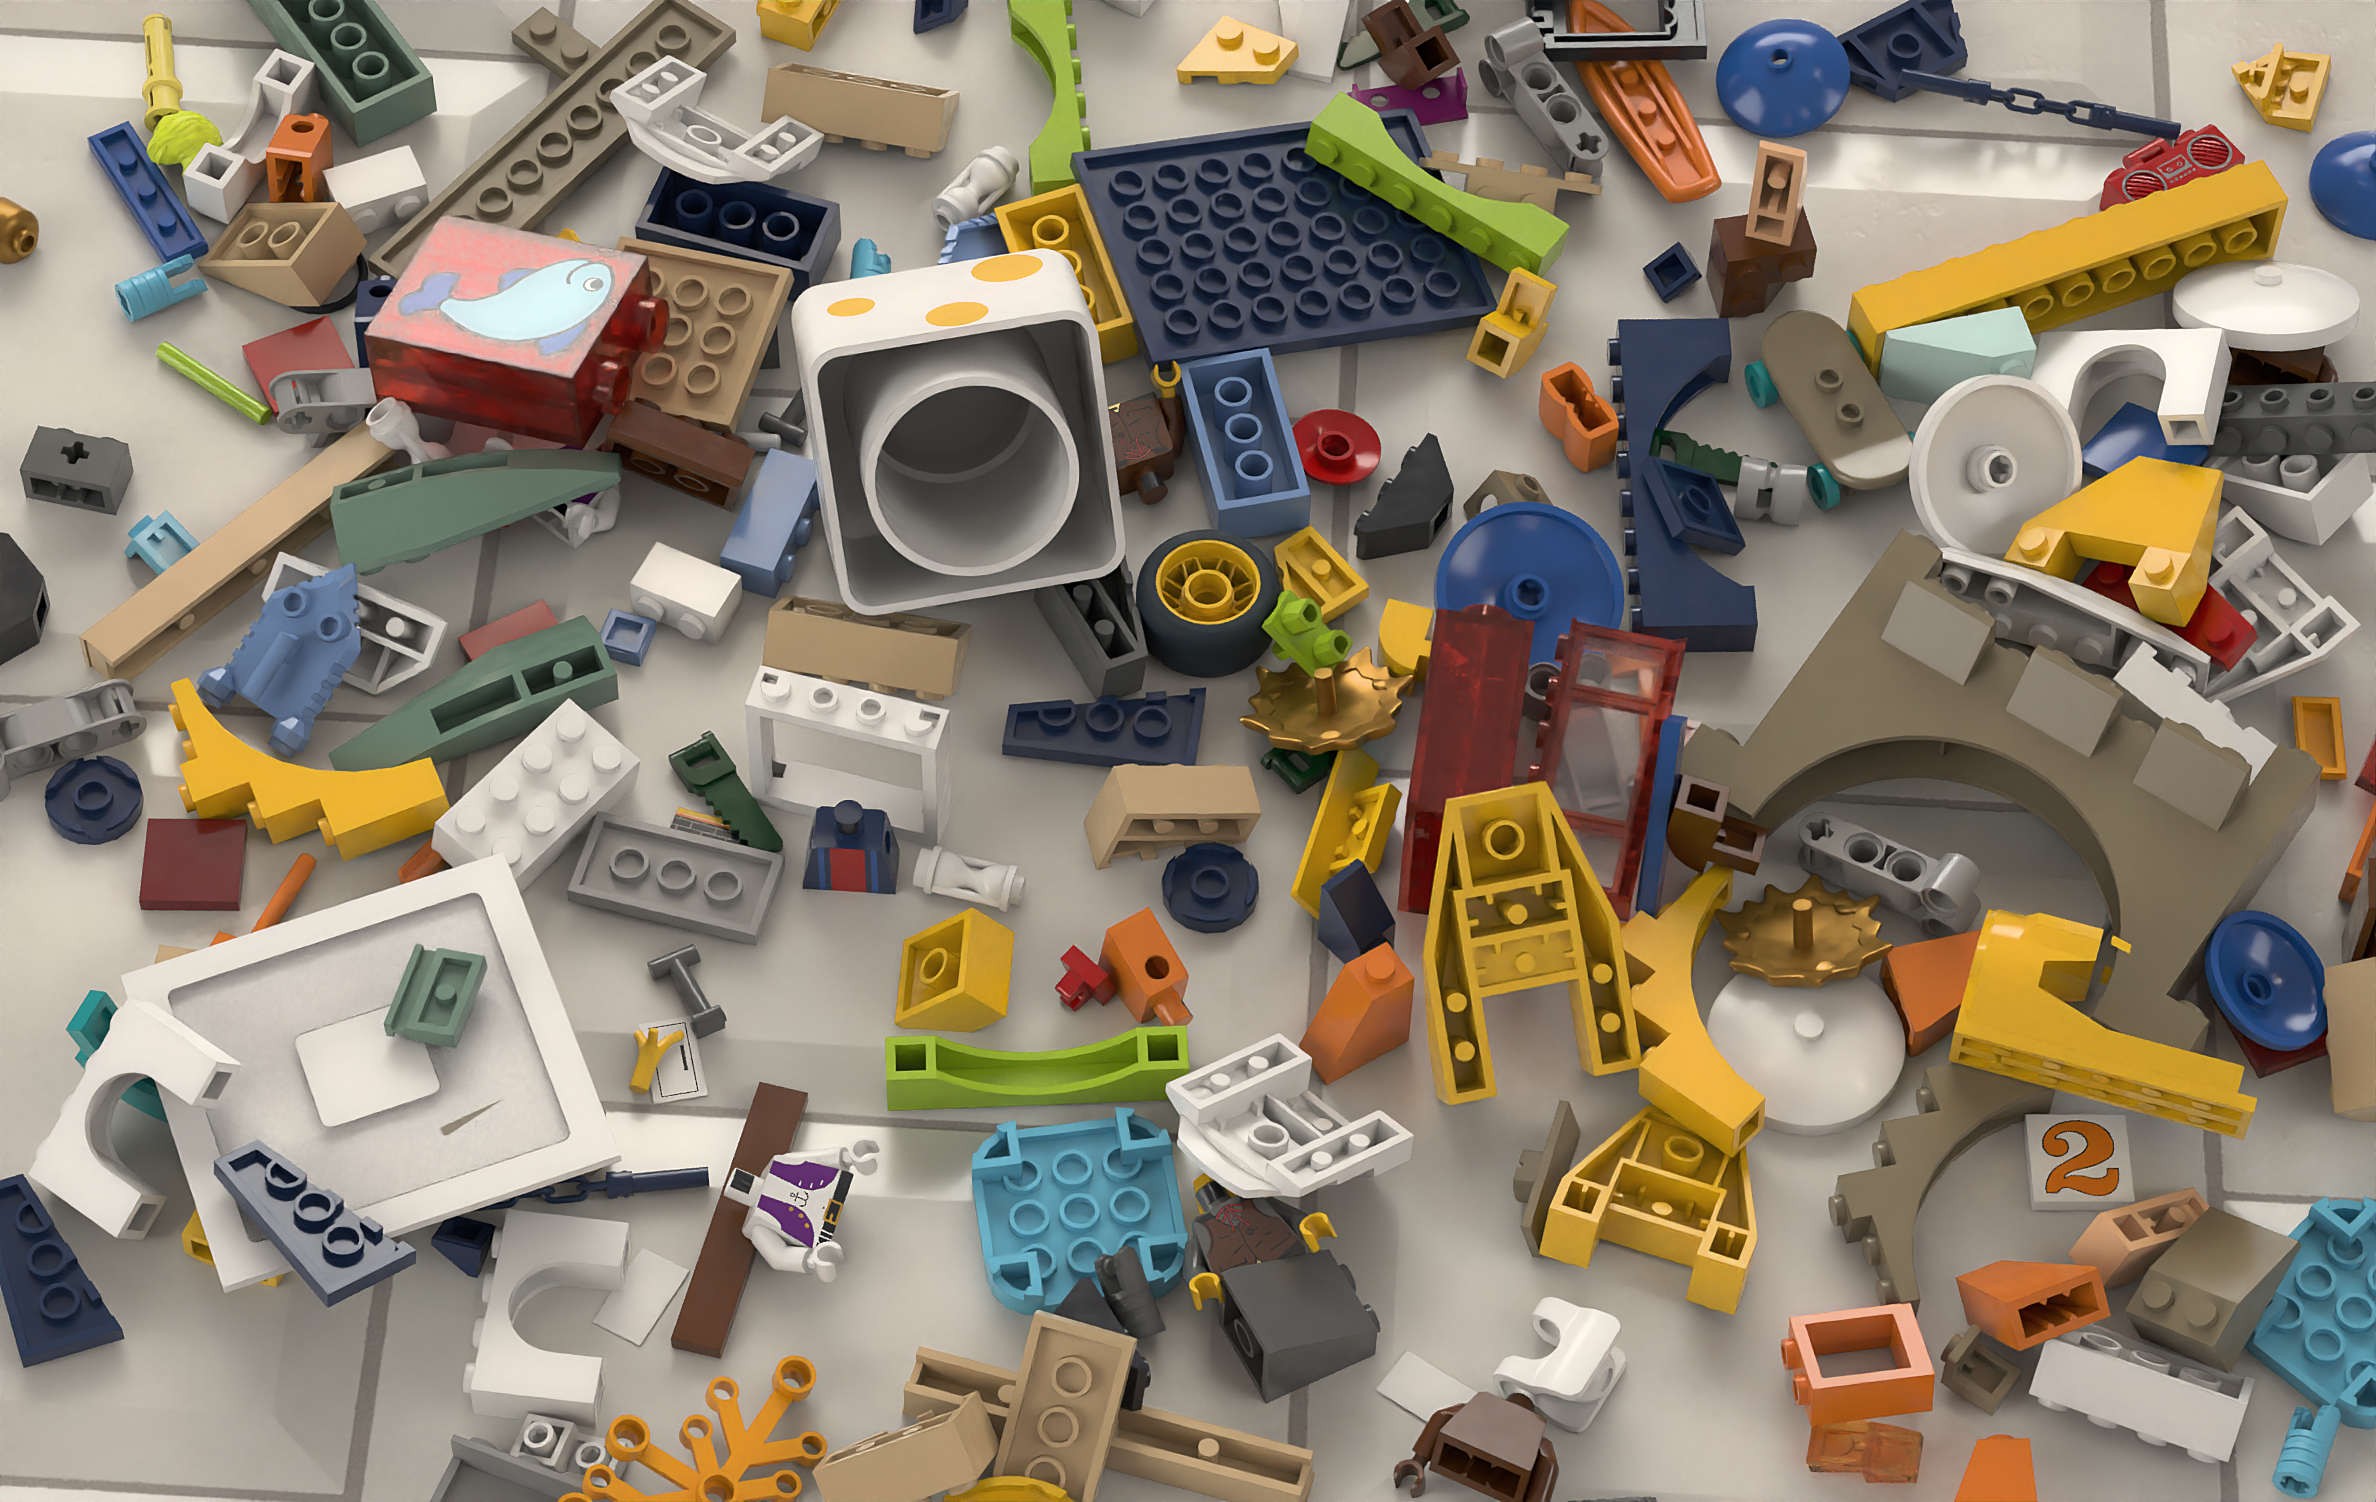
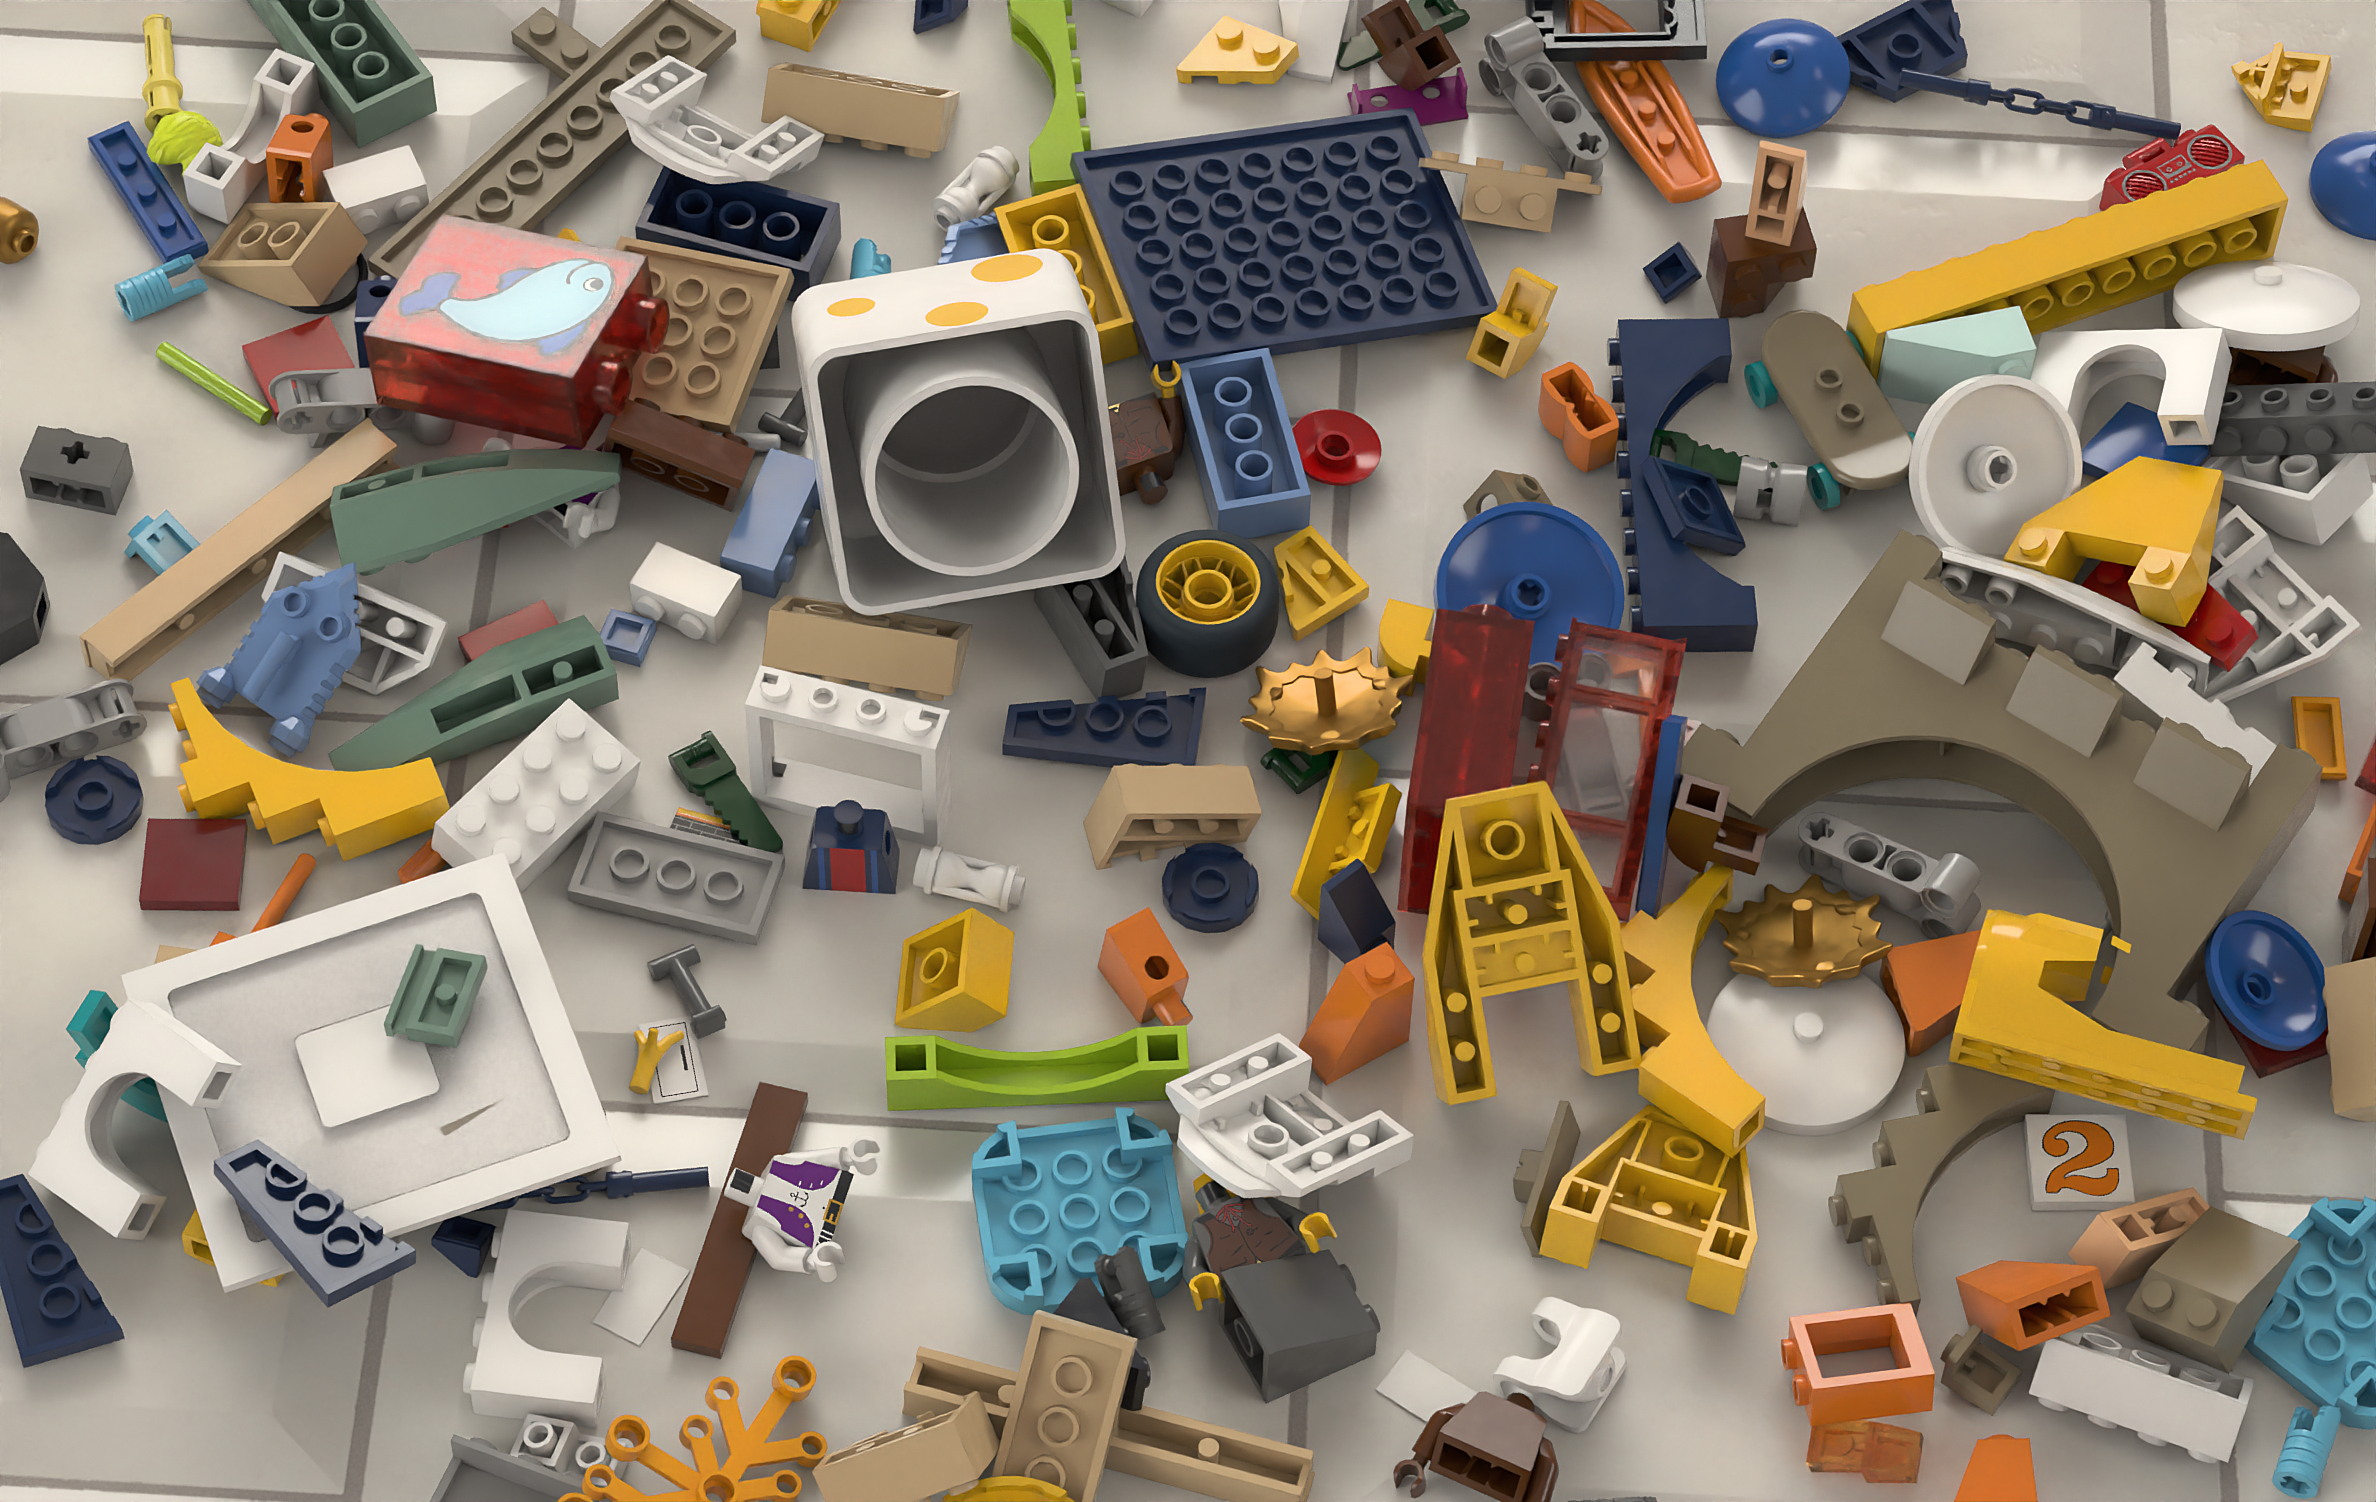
(399, 430): white piece -> none
(1083, 981): red tile -> none
(1303, 635): lime hips -> none
(1410, 507): black slope -> none
(1505, 233): lime arch -> none

